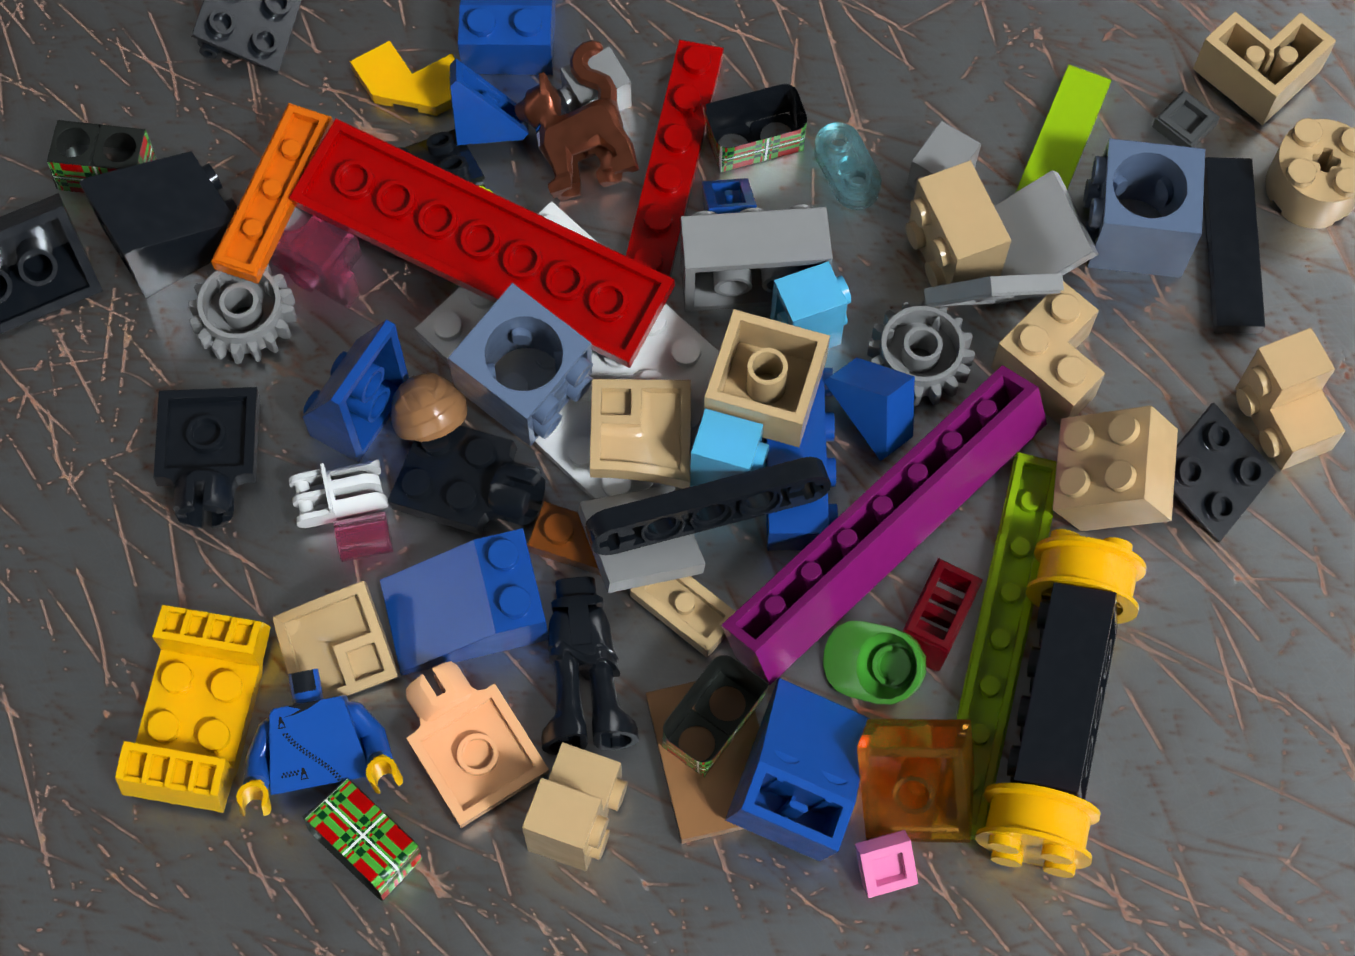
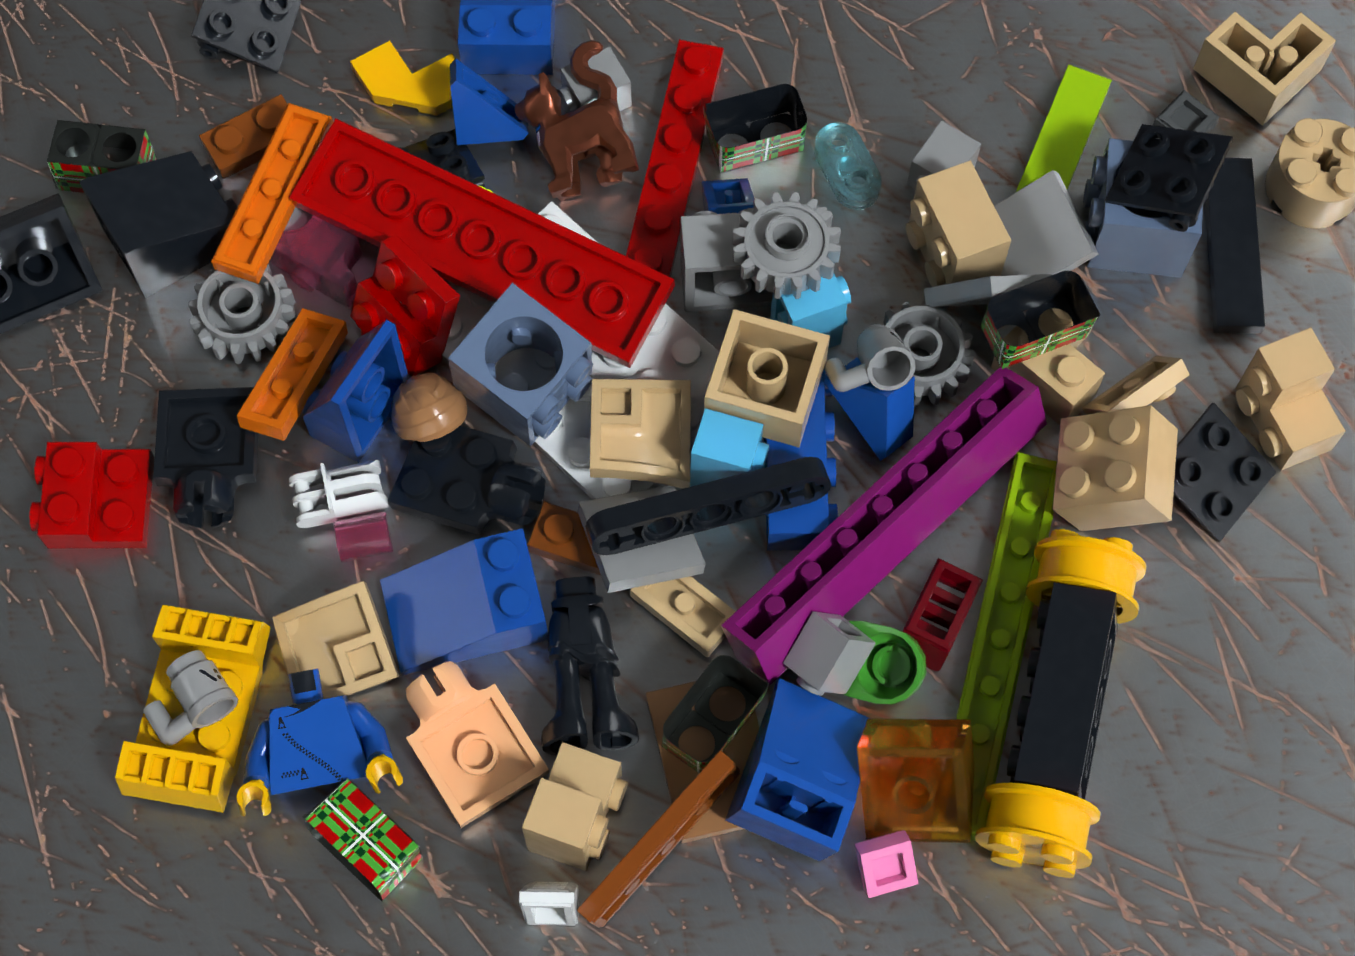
(92, 496): none -> red plate
(201, 694): none -> light grey piece
(243, 138): none -> dark orange plate
(292, 374): none -> orange plate
(410, 297): none -> red plate
(550, 903): none -> white slope
(659, 840): none -> dark orange tile
(789, 223): none -> light grey gear
(828, 654): none -> light grey brick
(883, 362): none -> light grey piece
(1057, 291): none -> black piece
(1145, 385): none -> tan plate
(1170, 172): none -> black hinge

